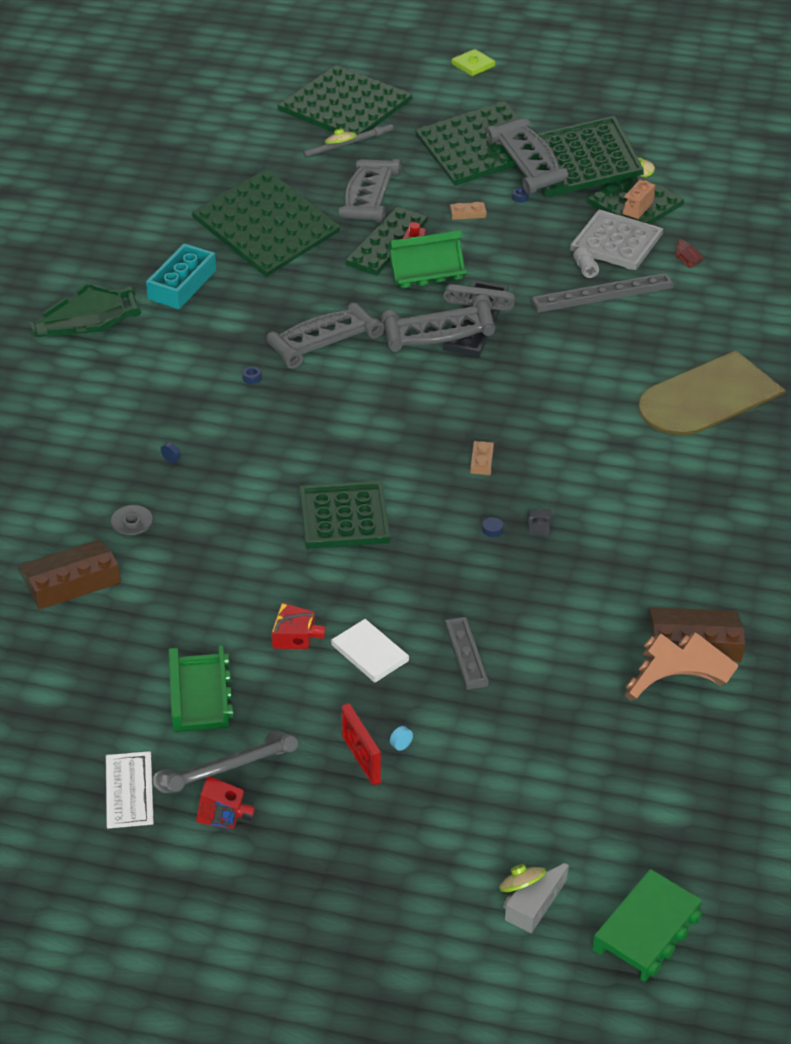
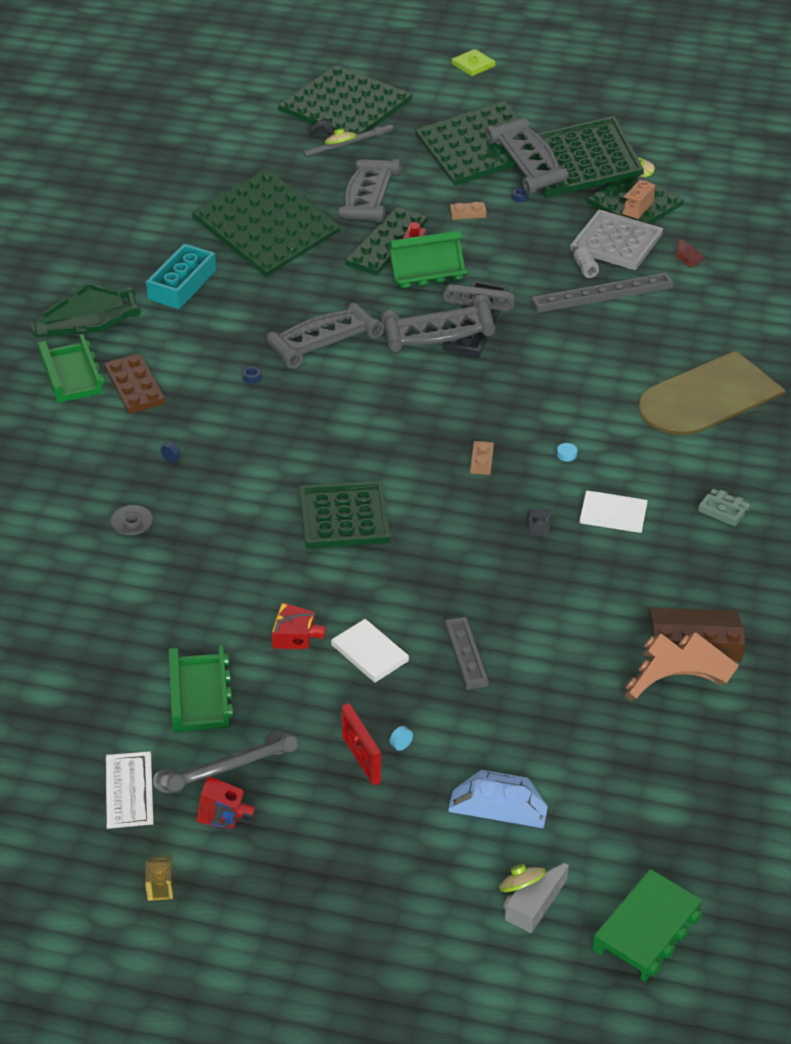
(70, 574): reddish brown slope -> none
(71, 370): none -> green panel
(134, 383): none -> reddish brown plate
(159, 877): none -> clear yellow slope
(321, 125): none -> black hair
(492, 527): dark blue tile -> none
(500, 798): none -> light blue wedge
(567, 452): none -> medium azure tile
(613, 511): none -> white tile
(724, 507): none -> sand green plate

